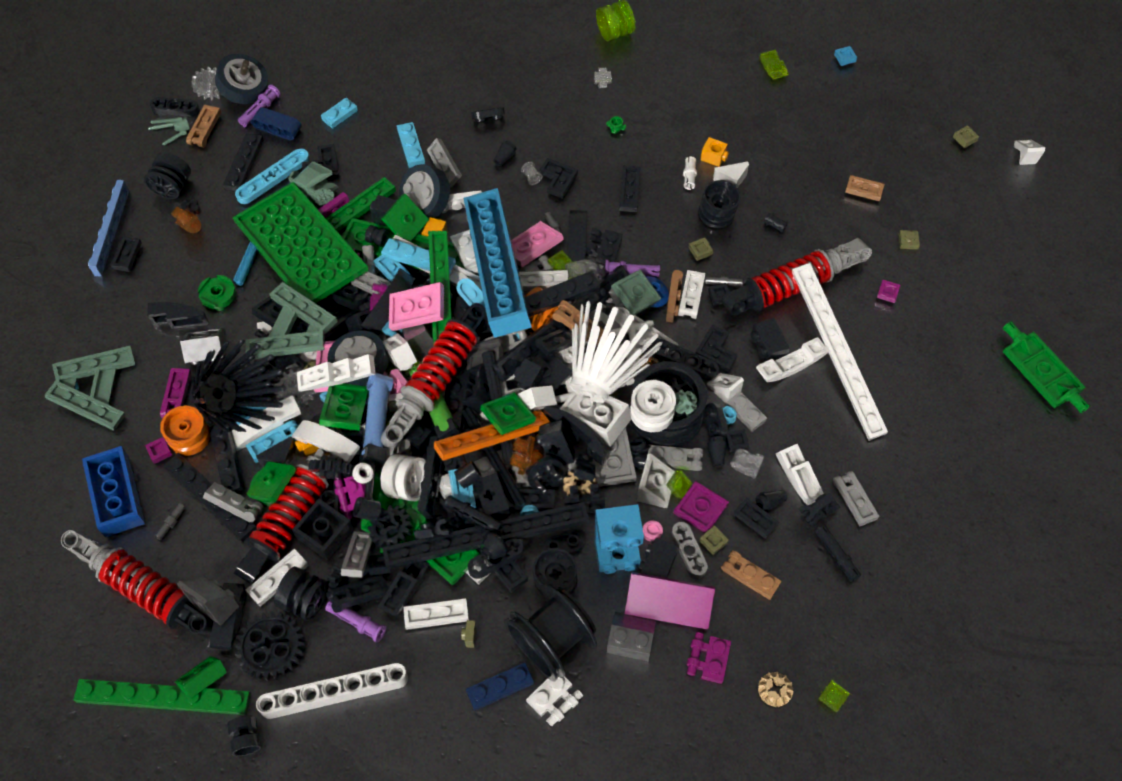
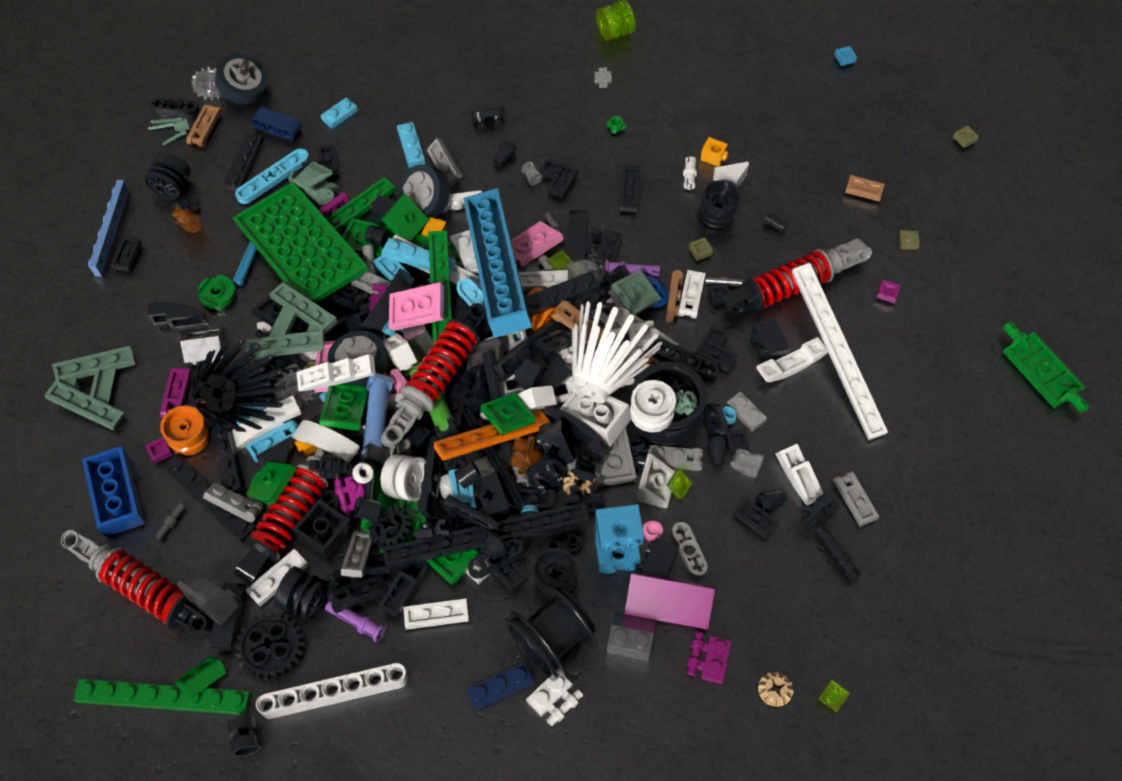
(264, 100): medium lavender pin -> none
(469, 633): olive plate -> none
(701, 507): magenta tile -> none
(713, 540): olive plate -> none
(726, 386): white slope -> none
(751, 575): medium nougat plate -> none
(773, 65): clear neon green slope -> none
(1029, 151): white slope -> none

